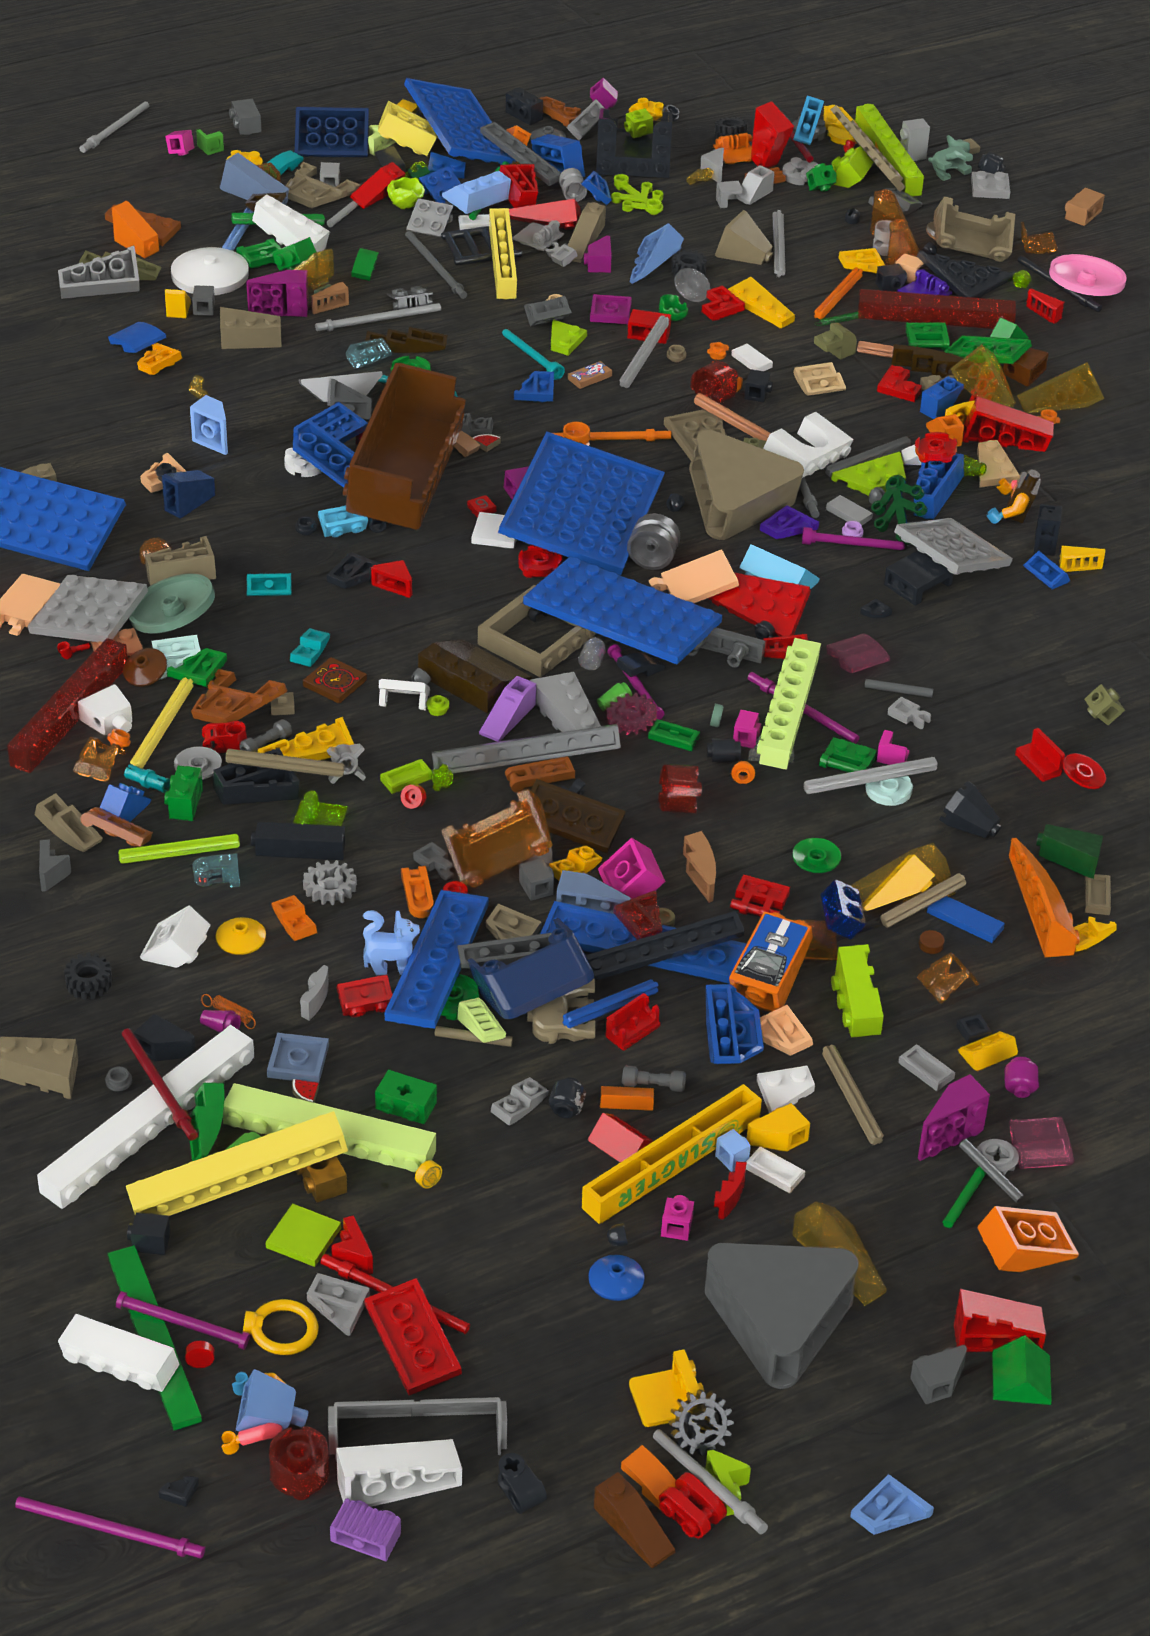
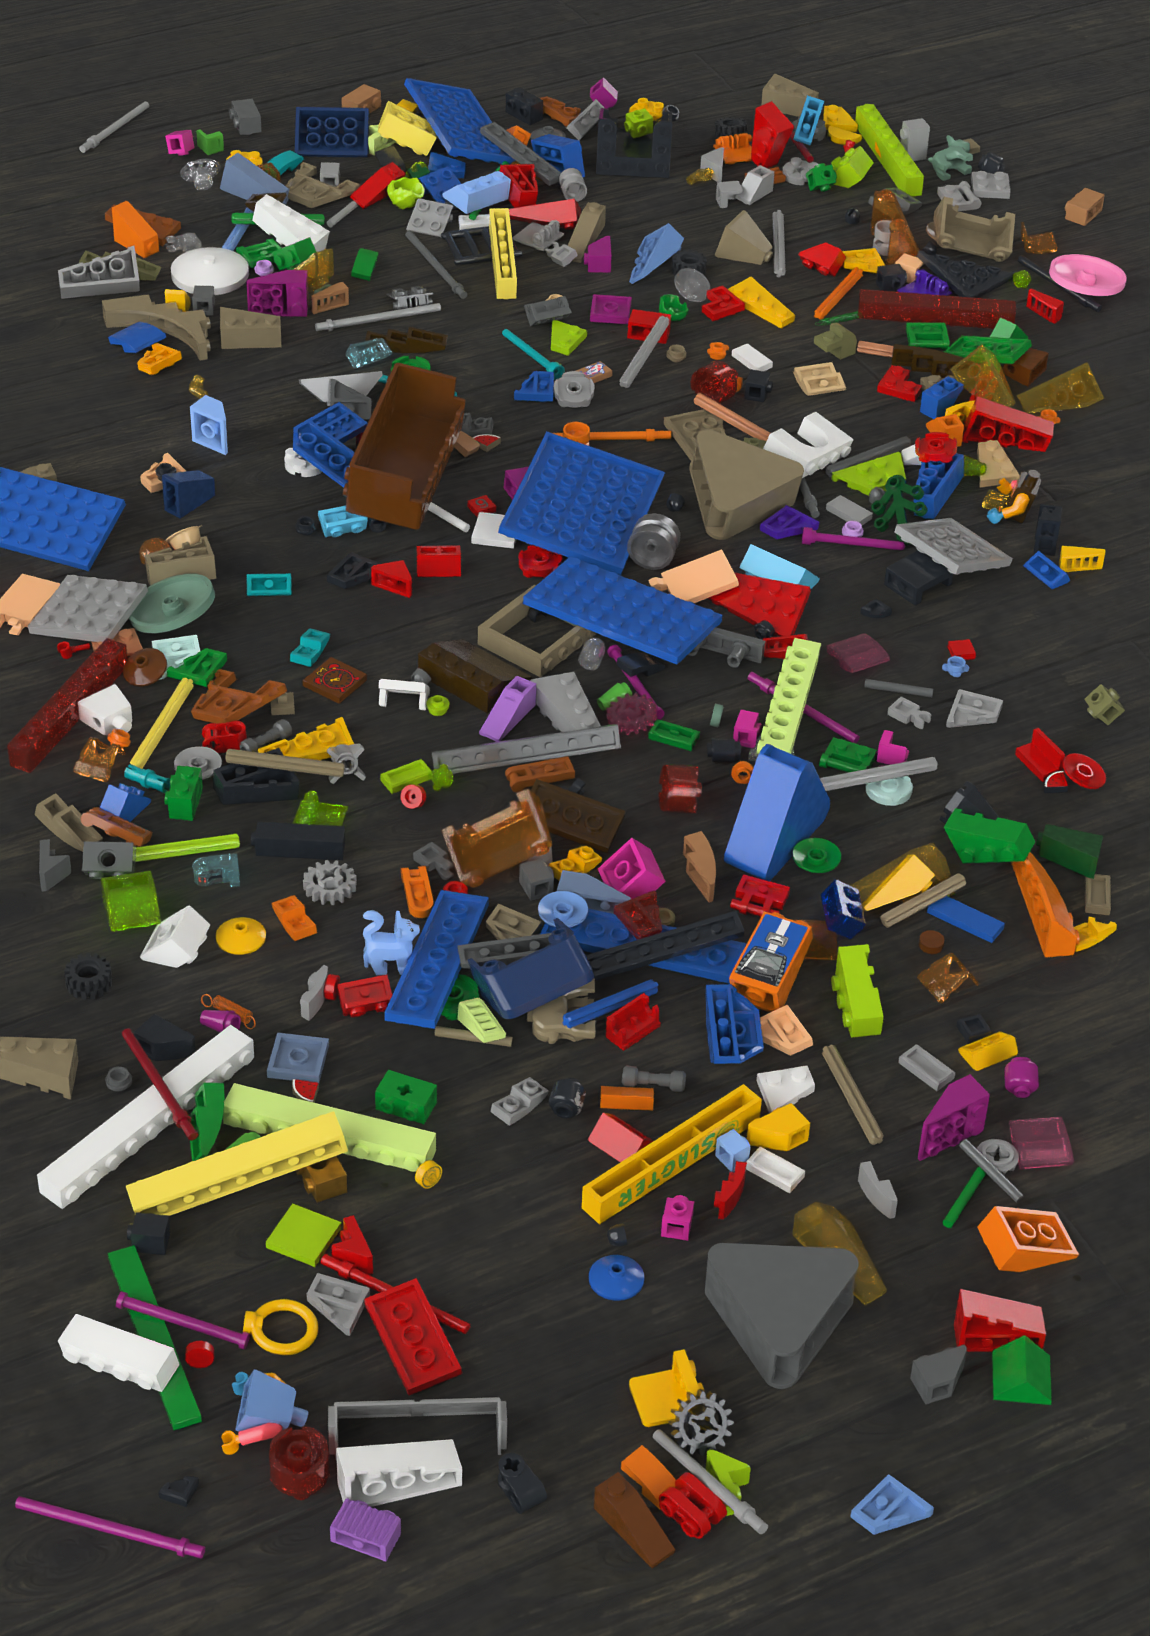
(96, 852): none -> dark grey brick
(130, 901): none -> clear neon green slope
(185, 242): none -> clear plate
(187, 326): none -> dark tan arch
(189, 535): none -> tan piece
(202, 175): none -> clear wheel
(264, 267): none -> lavender plate
(330, 987): none -> red tile
(363, 98): none -> medium nougat brick
(438, 561): none -> red hinge
(448, 517): none -> white bar
(563, 905): none -> medium blue dish
(570, 398): none -> light grey plate
(598, 187): blue wing -> none
(652, 206): lime plant -> none
(777, 812): none -> brick
(786, 95): none -> dark tan wedge
(824, 258): none -> red slope
(868, 146): dark tan wing -> none
(878, 1192): none -> light grey slope
(955, 192): none -> light grey plate
(955, 666): none -> medium blue plate
(962, 648): none -> red tile
(973, 709): none -> light grey wing
(988, 840): none -> green wedge
(995, 500): none -> clear yellow tile
(1056, 783): none -> tile

